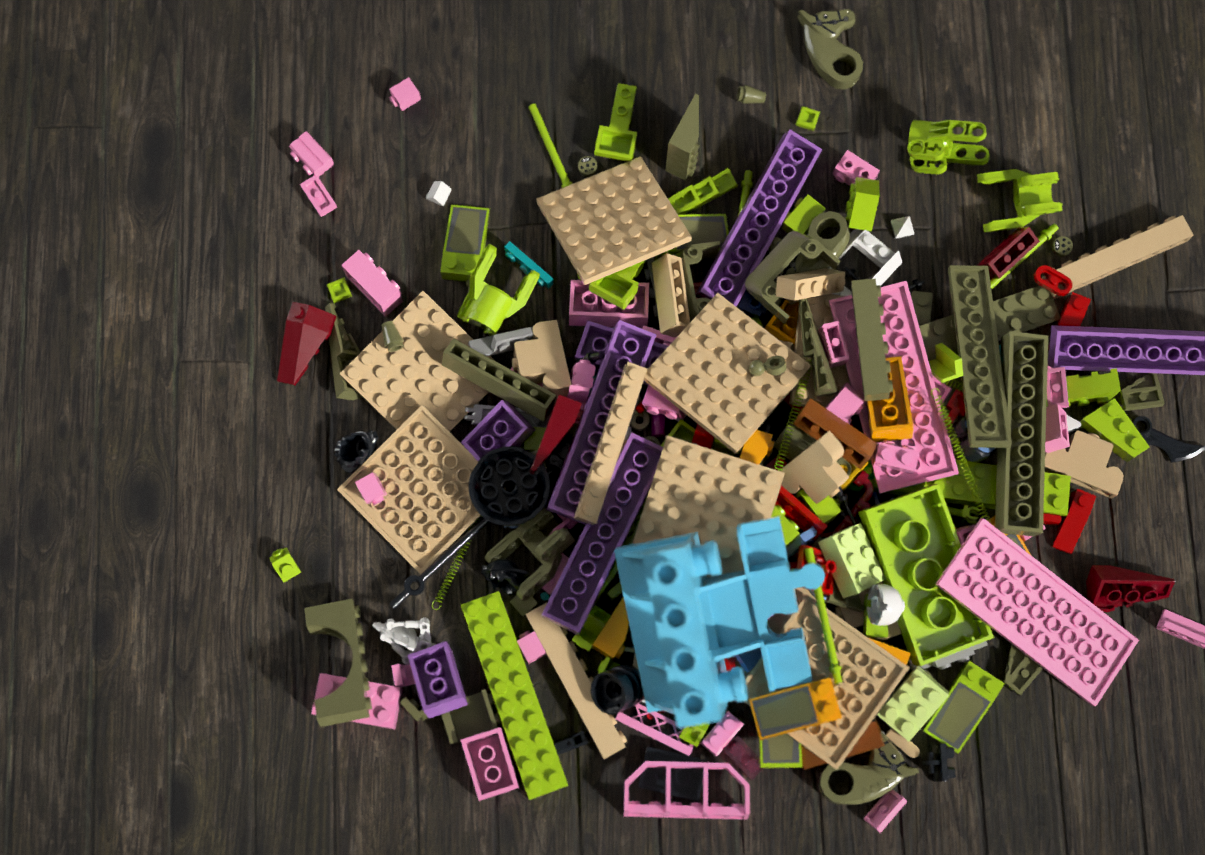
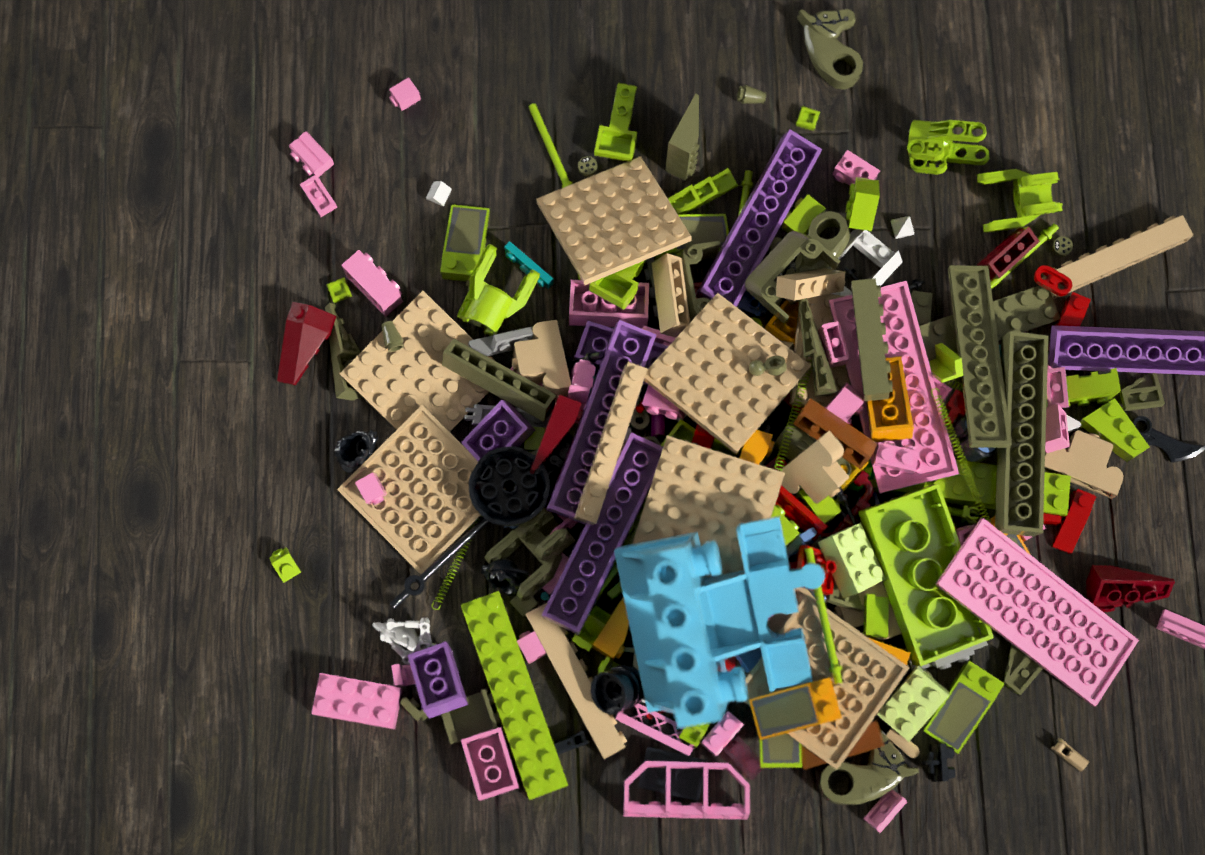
(350, 699): olive arch -> none
(885, 605): white cylinder -> none
(1072, 756): none -> tan bar

